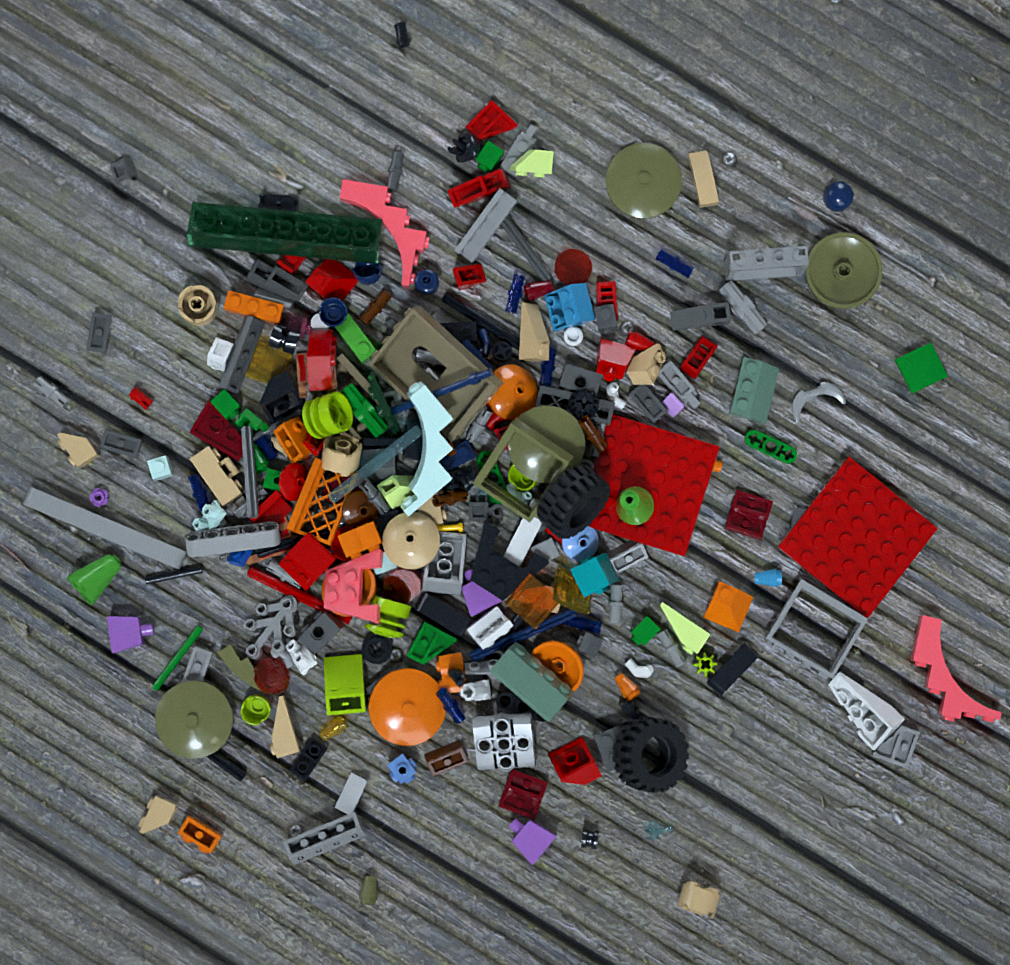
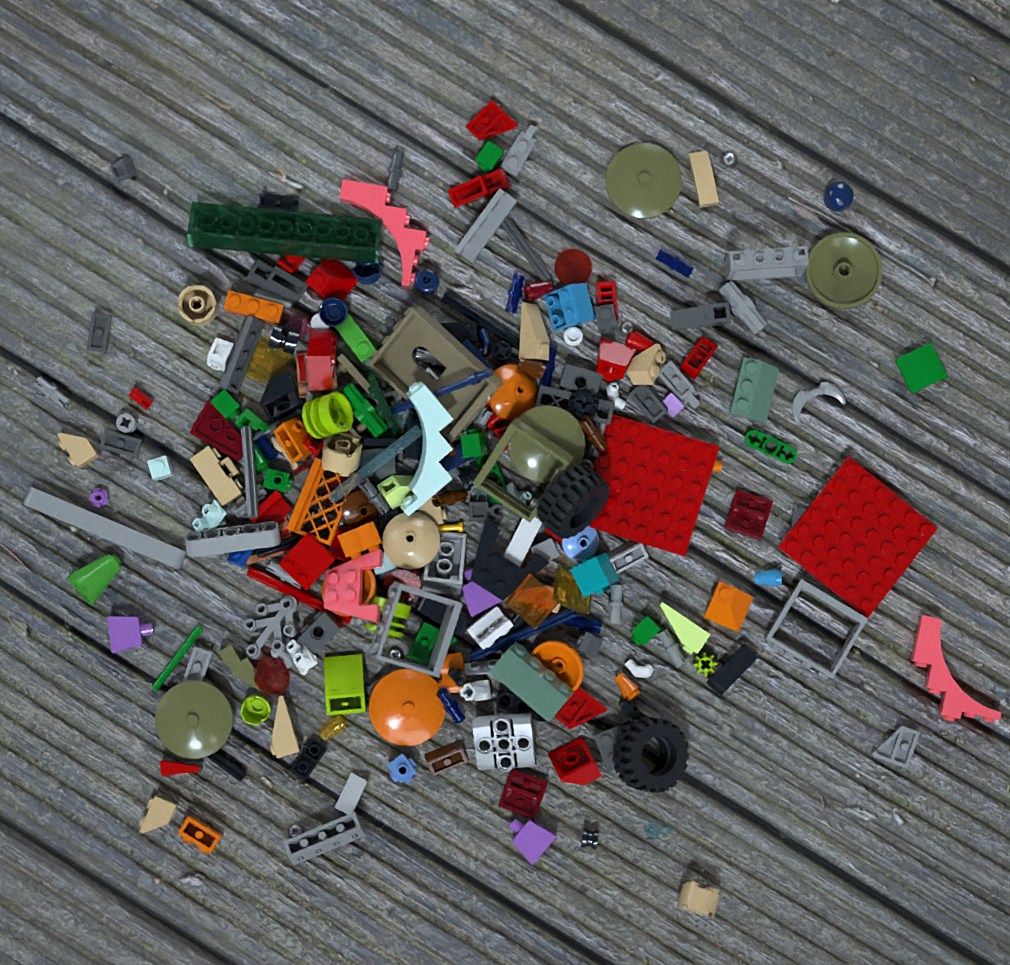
(129, 425): none -> light grey wheel
(173, 575): black bar -> none
(174, 768): none -> red slope
(198, 491): clear blue pin -> none
(292, 481): red dish -> none
(368, 891): olive cone -> none
(375, 307): reddish brown pin -> none
(379, 658): black gear -> none
(401, 34): black pin -> none
(443, 639): none -> light grey window
(453, 484): black wheel -> none
(466, 147): black piece -> none
(468, 276): red slope -> none
(473, 443): none -> green brick
(519, 480): lime hair -> none
(533, 368): none -> reddish brown cone
(534, 162): yellowish green slope -> none
(579, 709): none -> red wing
(639, 510): bright green cone -> none
(871, 714): white wedge -> none

